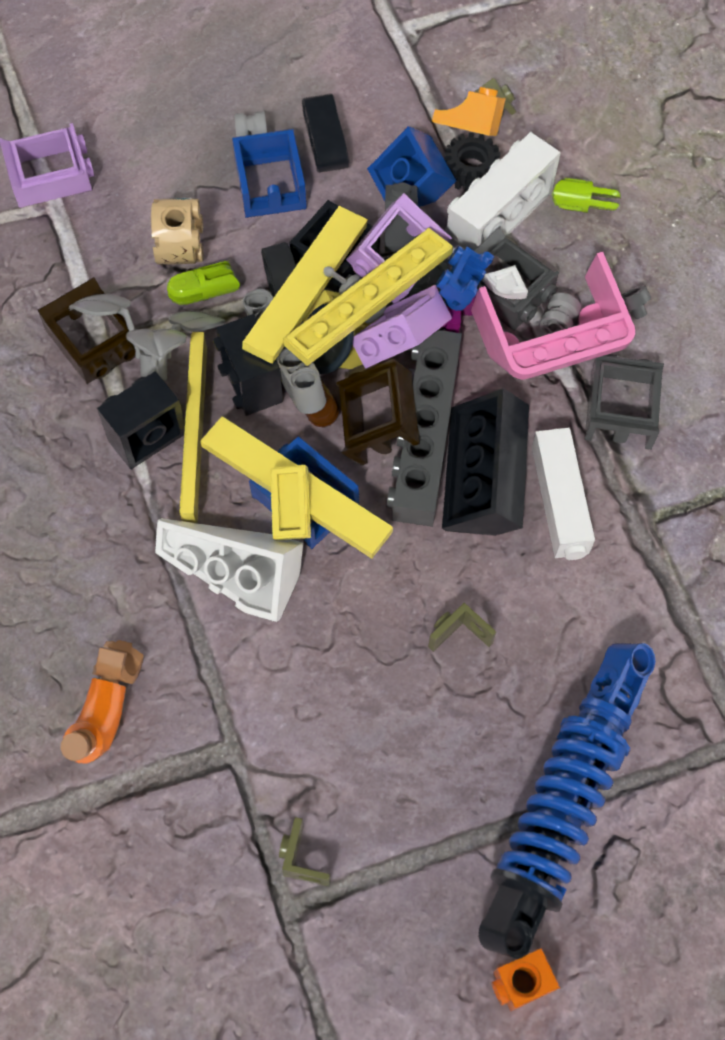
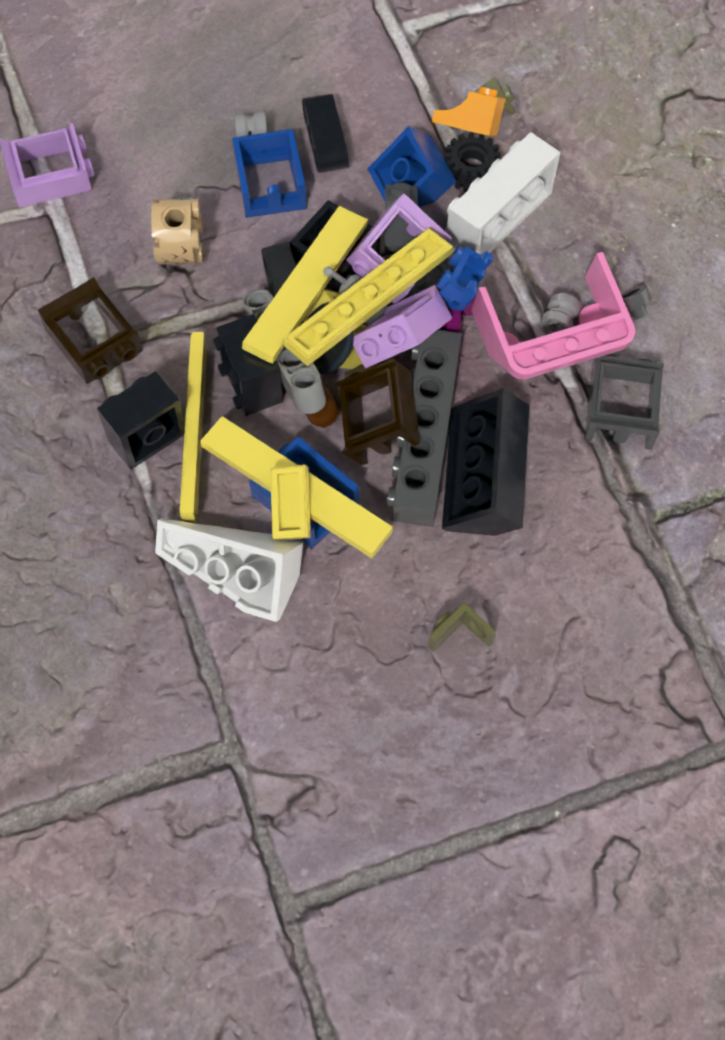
(104, 703): piece -> none
(151, 346): light grey plant -> none
(202, 283): lime arm -> none
(288, 851): olive bracket -> none
(506, 283): white tile -> none
(538, 969): orange brick -> none
(543, 287): dark grey window -> none
(563, 494): white brick -> none
(565, 793): piece -> none
(576, 196): lime arm -> none

